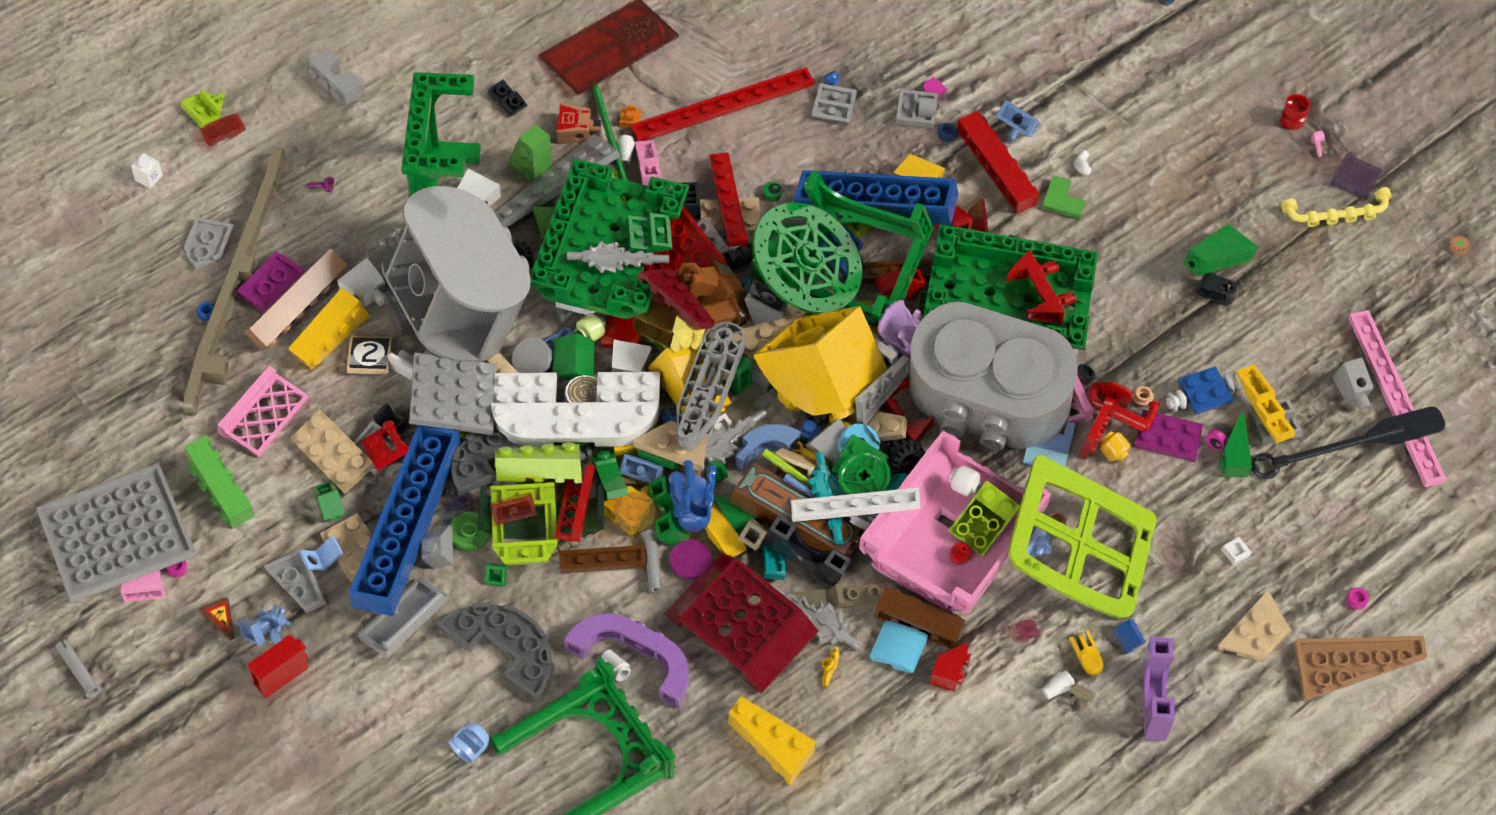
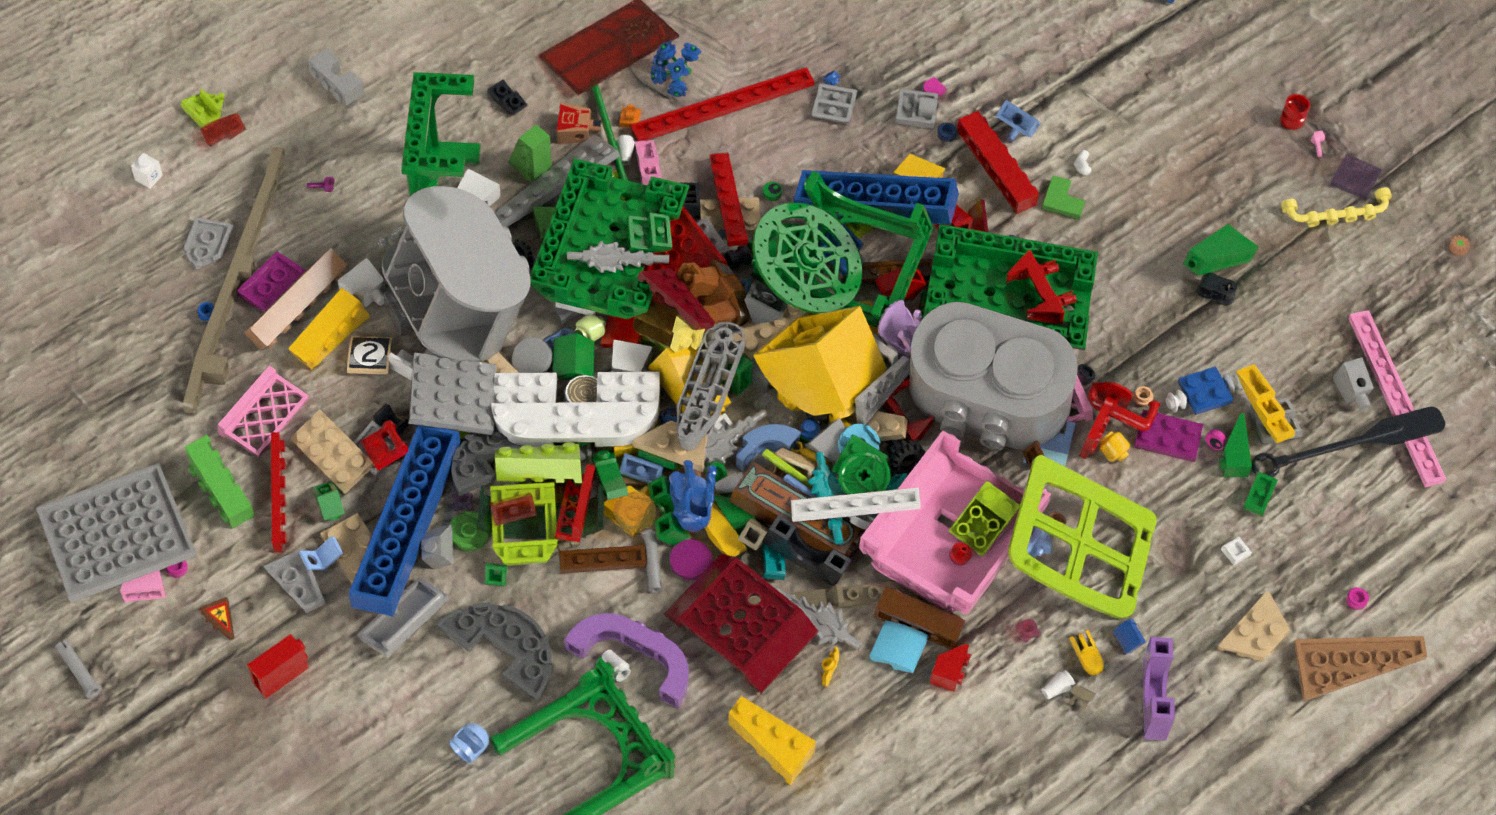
(269, 622): medium blue piece -> none
(278, 483): none -> red plate
(677, 69): none -> blue plant
(728, 483): none -> white cone
(965, 480): white head -> none
(1032, 452): none -> reddish brown slope
(1260, 494): none -> green plate

